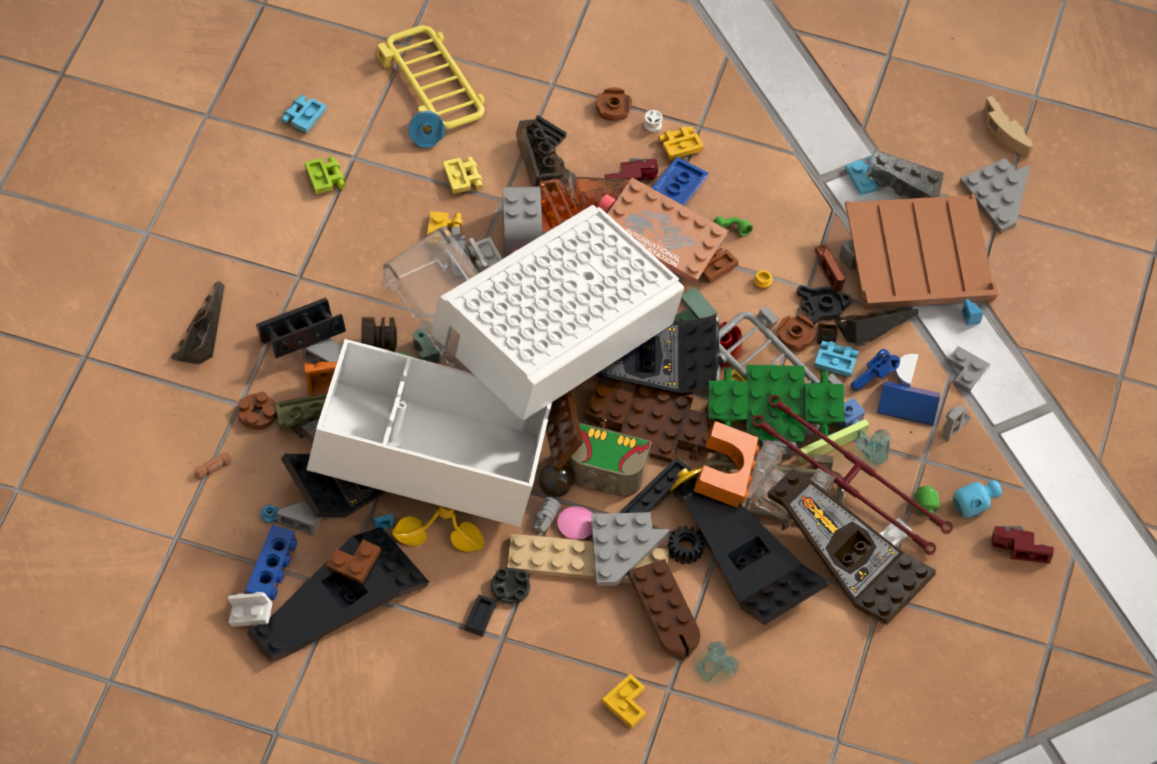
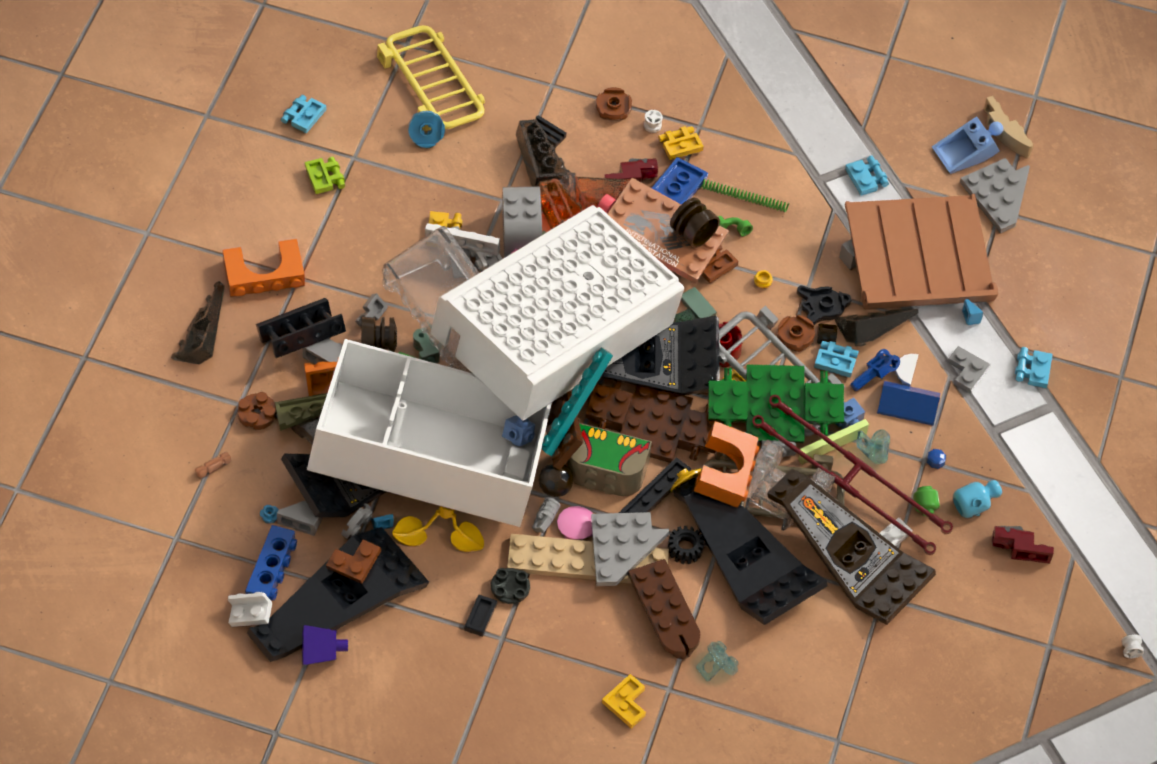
(243, 281): none -> orange arch
(320, 645): none -> dark purple torso
(361, 517): none -> light grey plate
(374, 308): none -> light grey plate
(457, 176): light yellow plate -> none
(470, 240): none -> white plate
(516, 463): none -> white tile
(518, 431): none -> medium blue brick
(578, 398): none -> teal plate
(694, 222): none -> dark brown wheel
(745, 195): none -> bright green piece
(829, 267): copper hinge -> none
(904, 176): clear smoke wedge -> none
(936, 458): none -> blue tile
(955, 421): light grey wing -> none
(967, 145): none -> light blue slope
(1039, 370): none -> medium azure plate
(1132, 646): none -> white wheel

